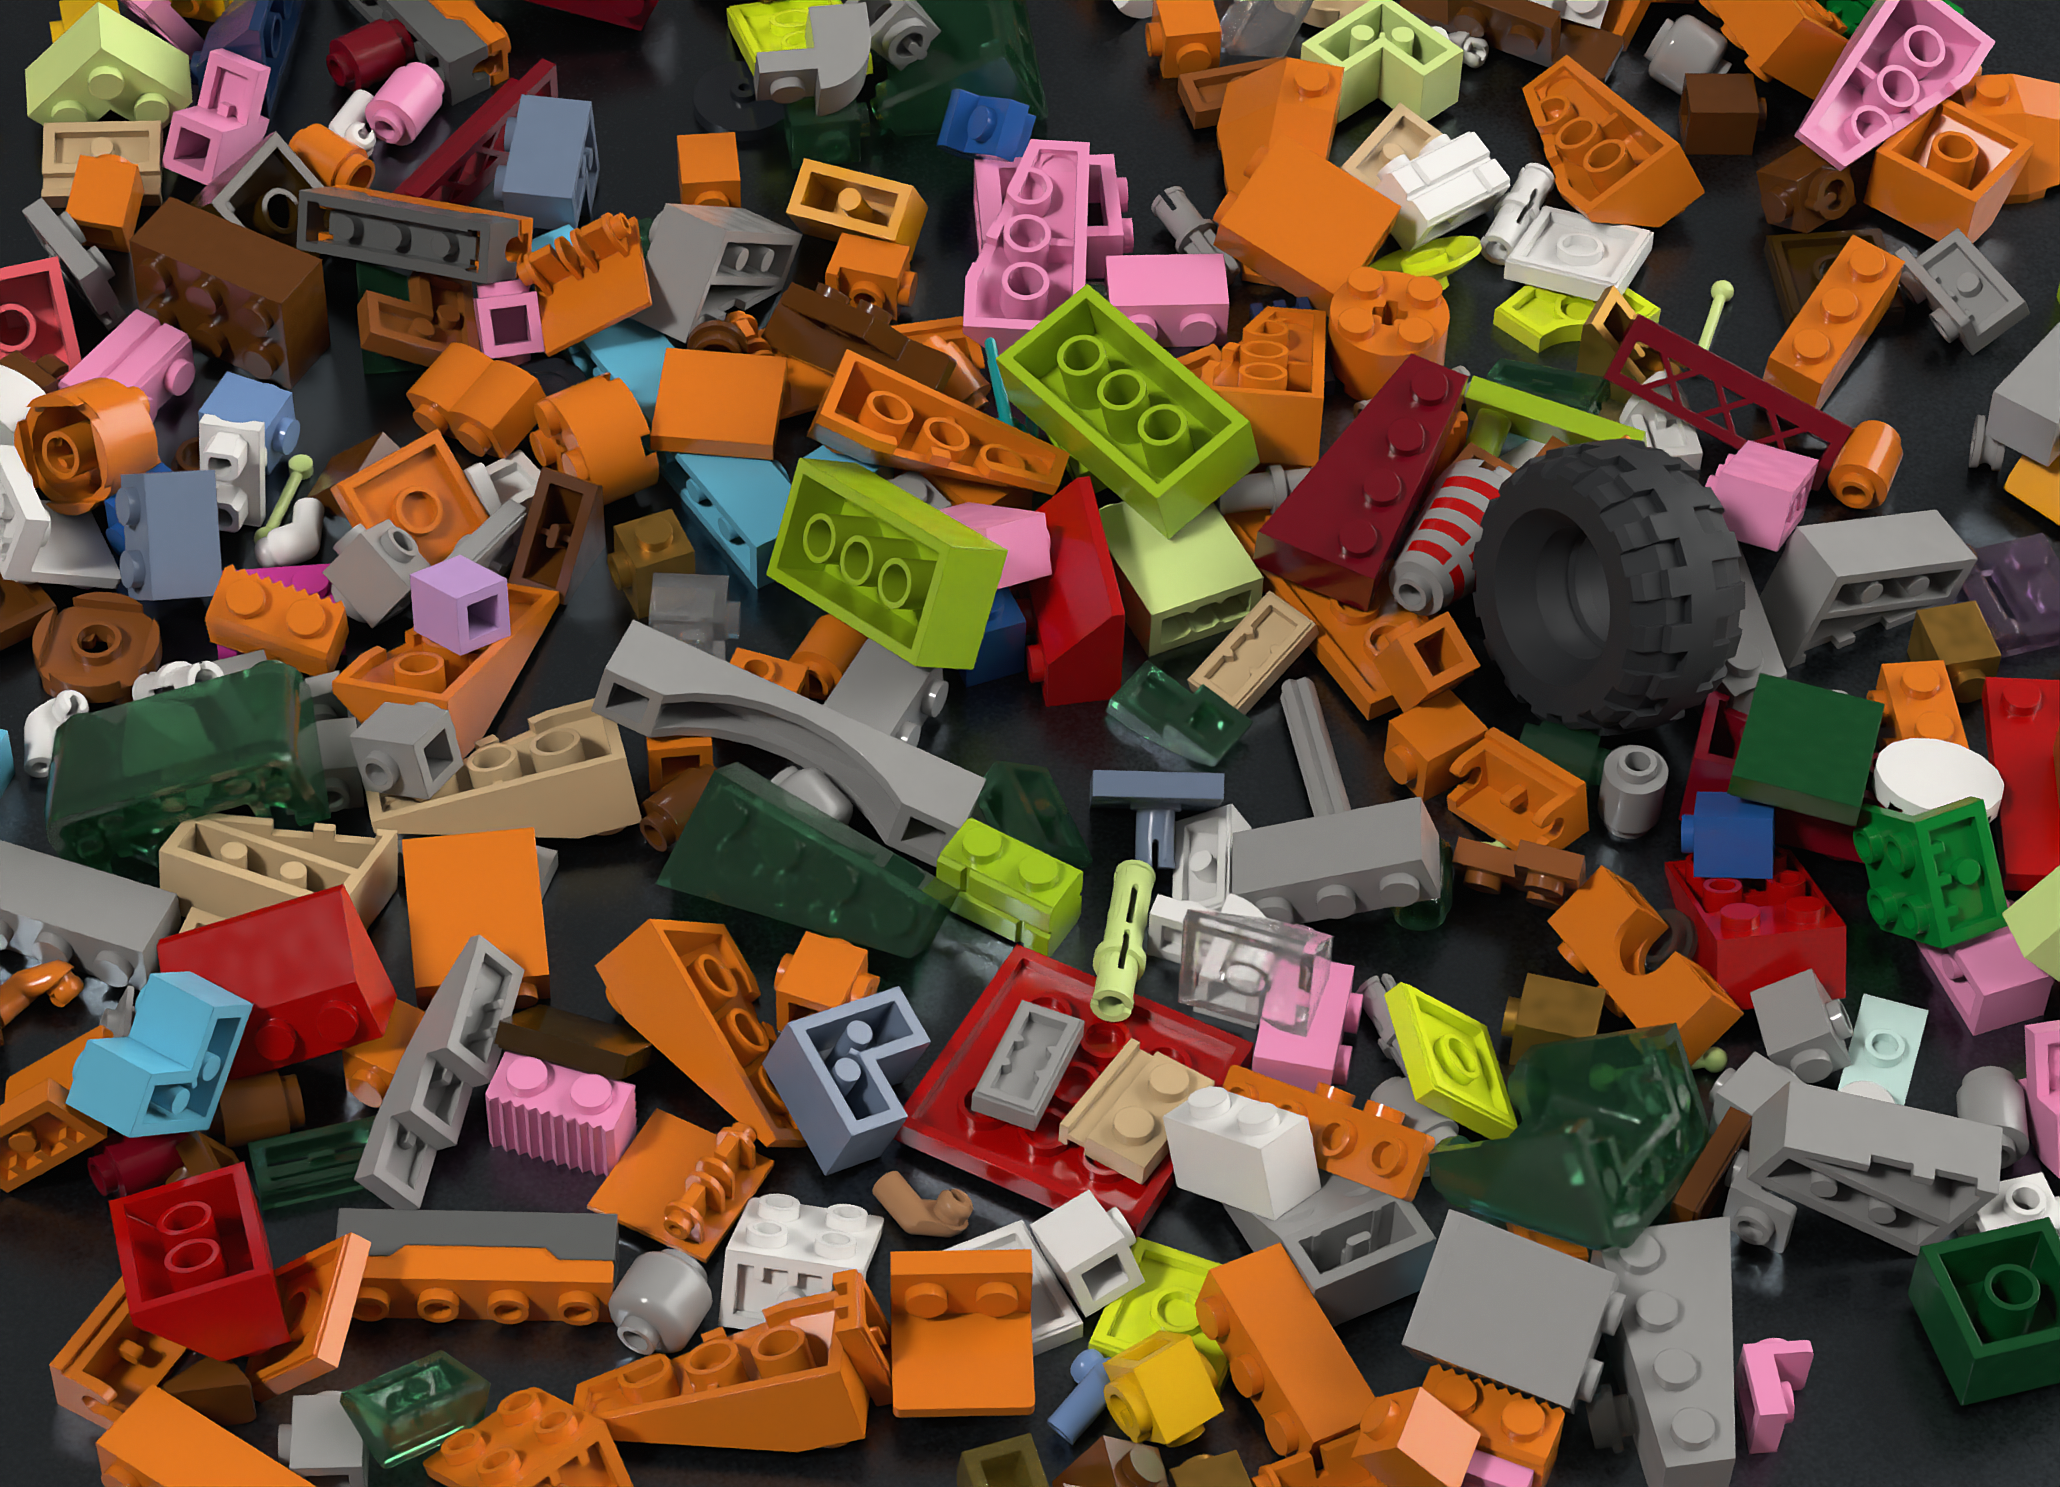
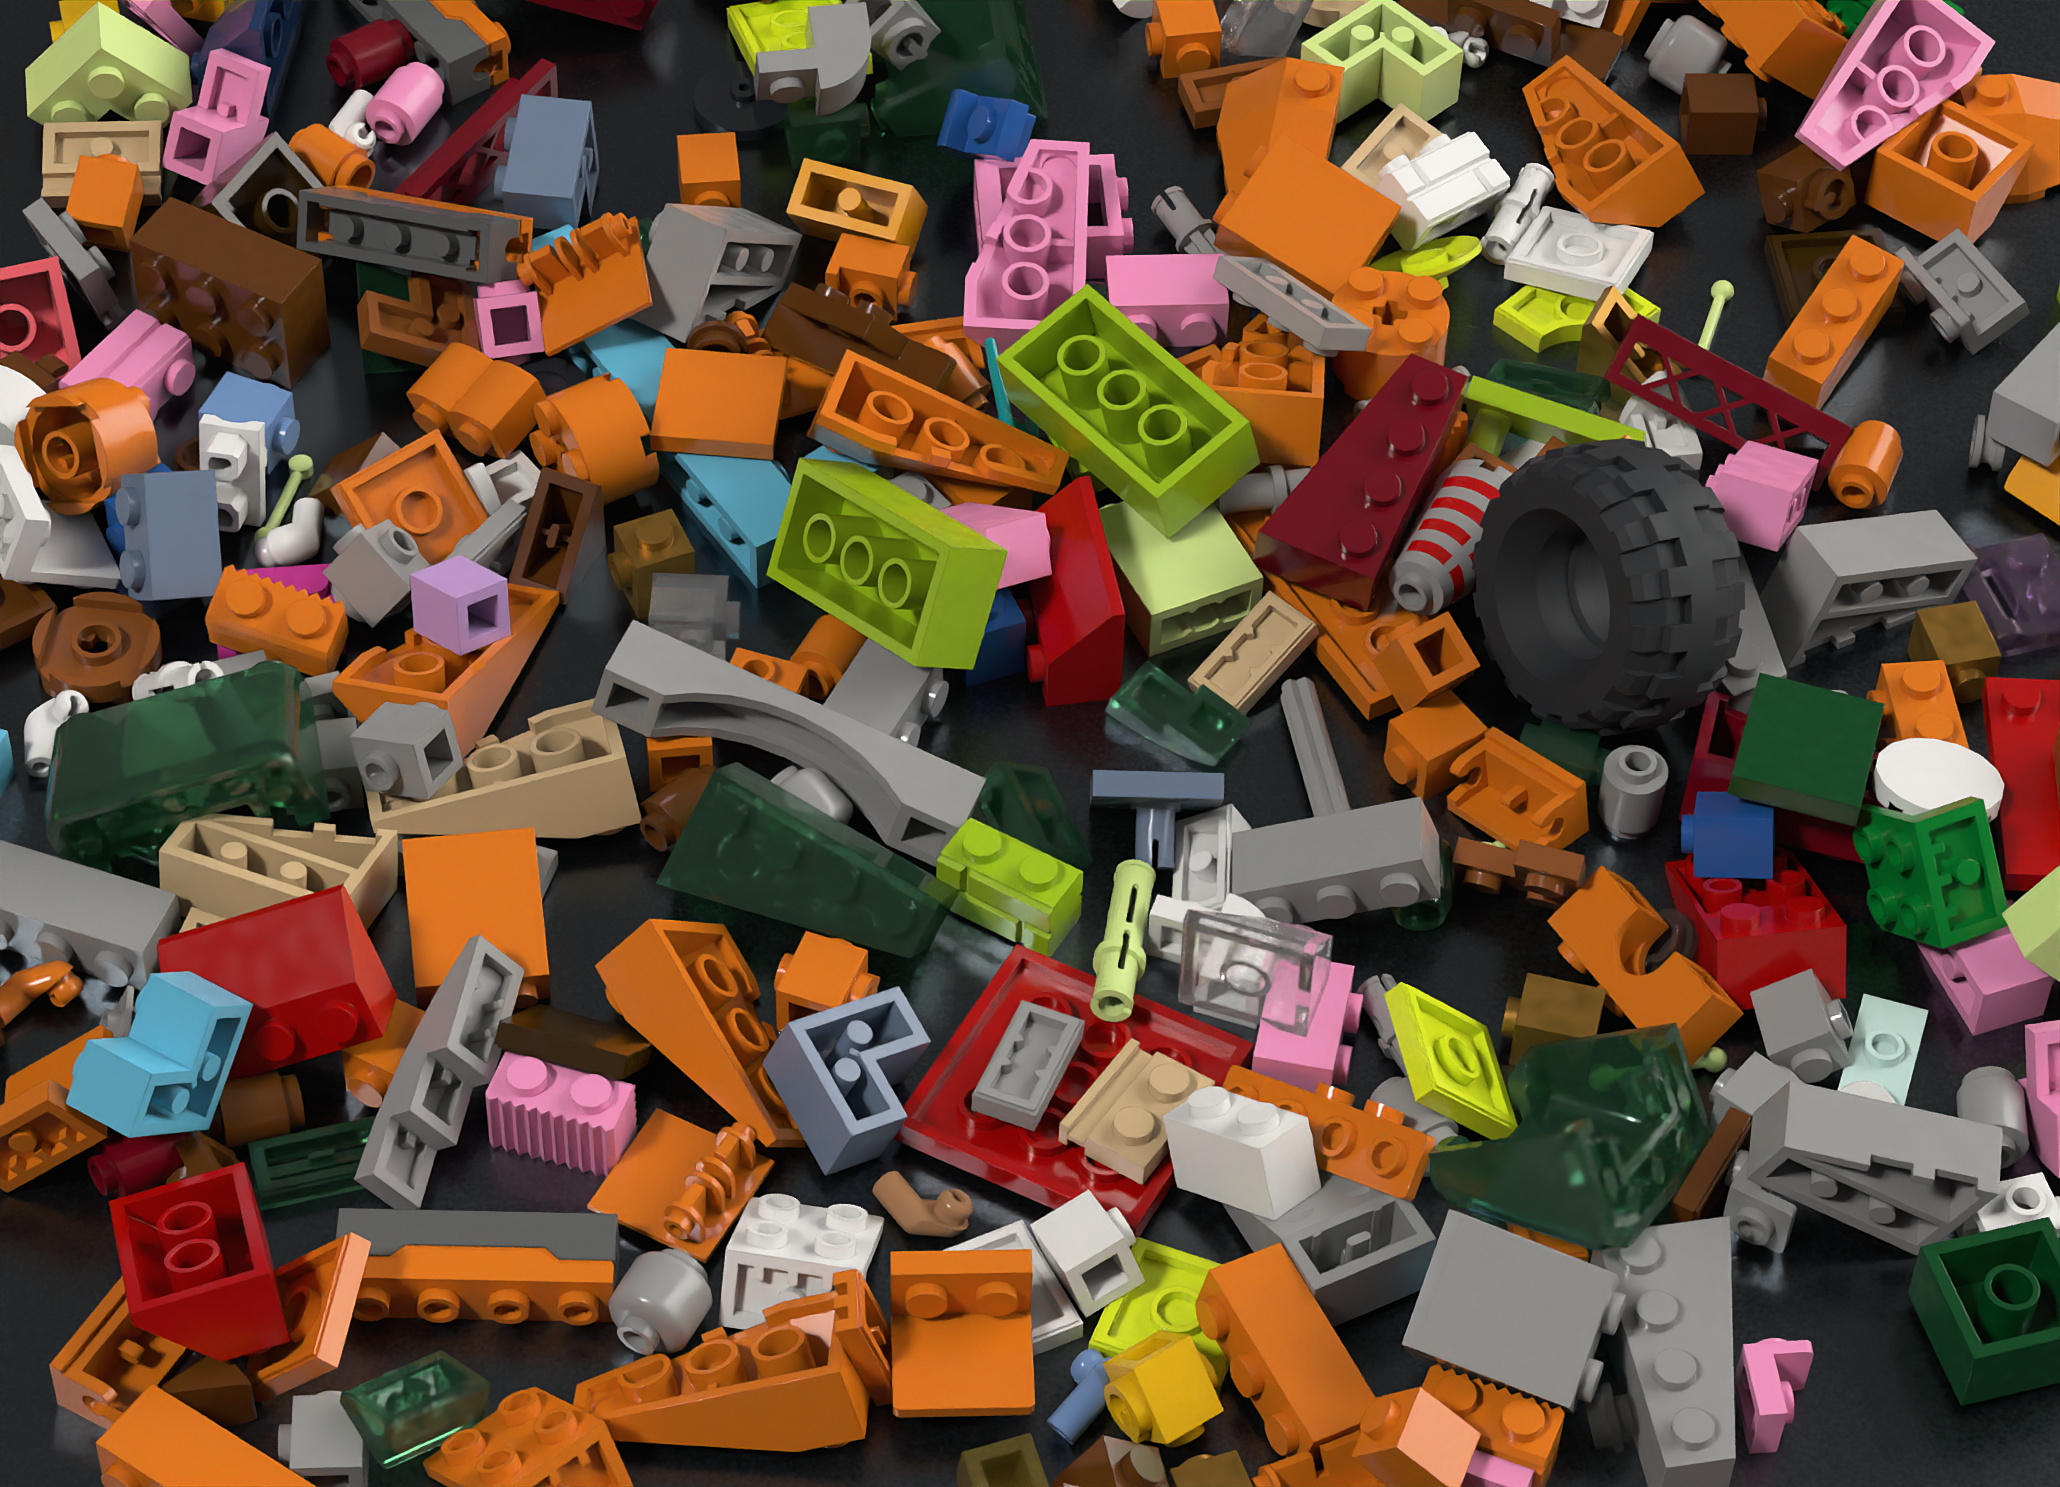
(1291, 305): none -> light grey plate

